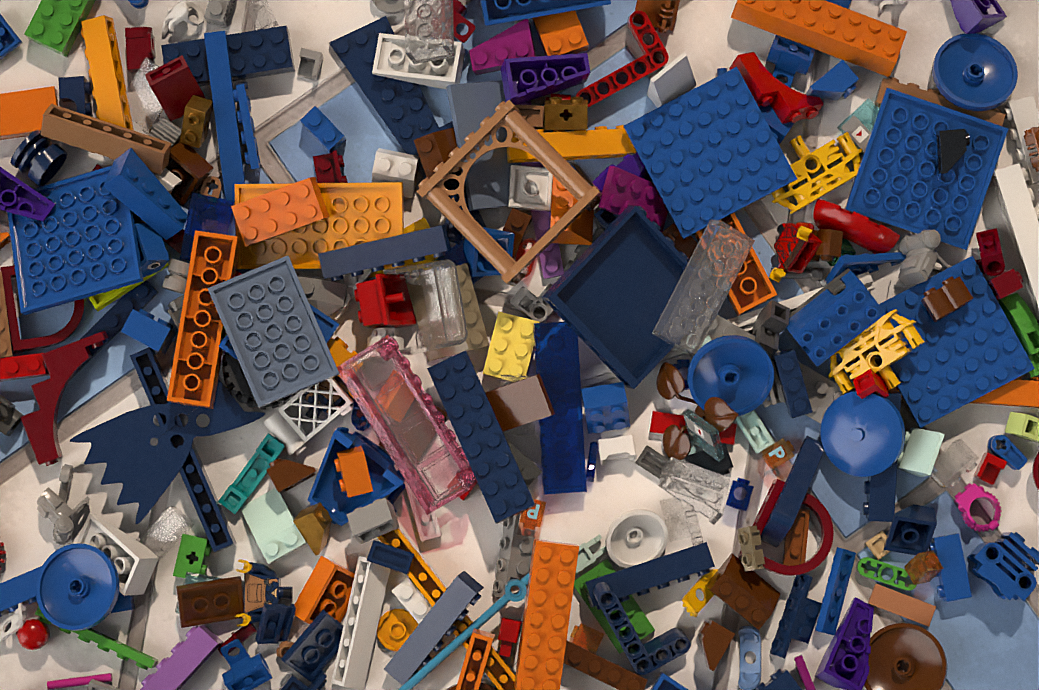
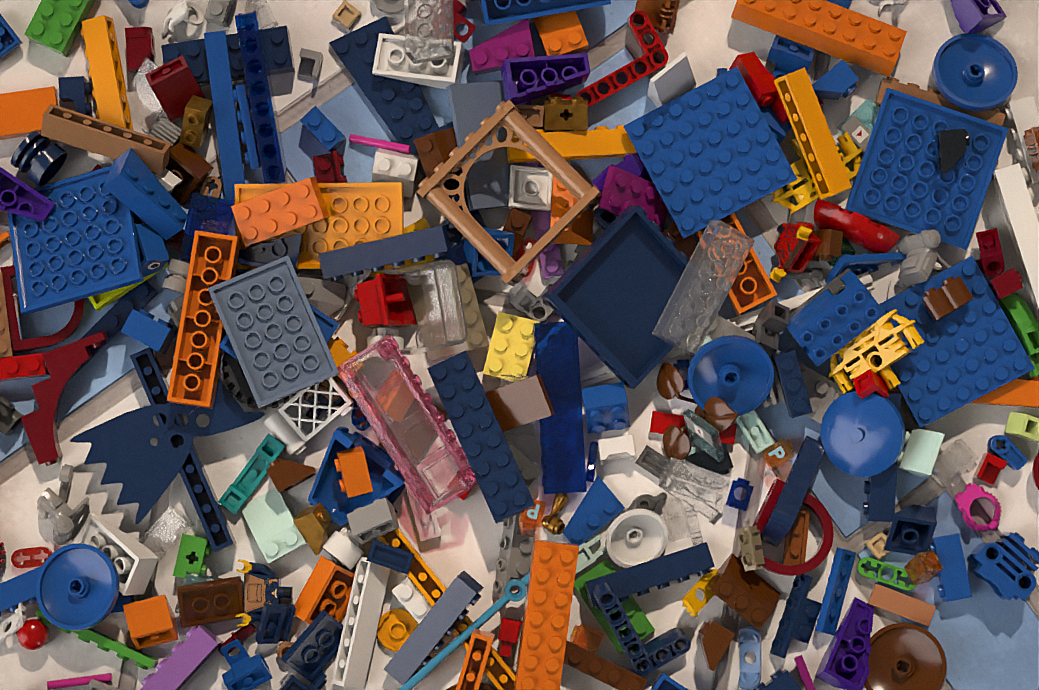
(30, 552): none -> clear red beam
(151, 622): none -> orange slope
(261, 96): none -> clear blue tile
(271, 251): none -> dark blue wing
(344, 548): none -> white piece
(346, 14): none -> tan tile
(380, 143): none -> dark pink bar
(556, 525): none -> pearl gold piece
(593, 513): none -> blue wing
(646, 501): none -> dark grey piece
(812, 133): none -> light orange brick

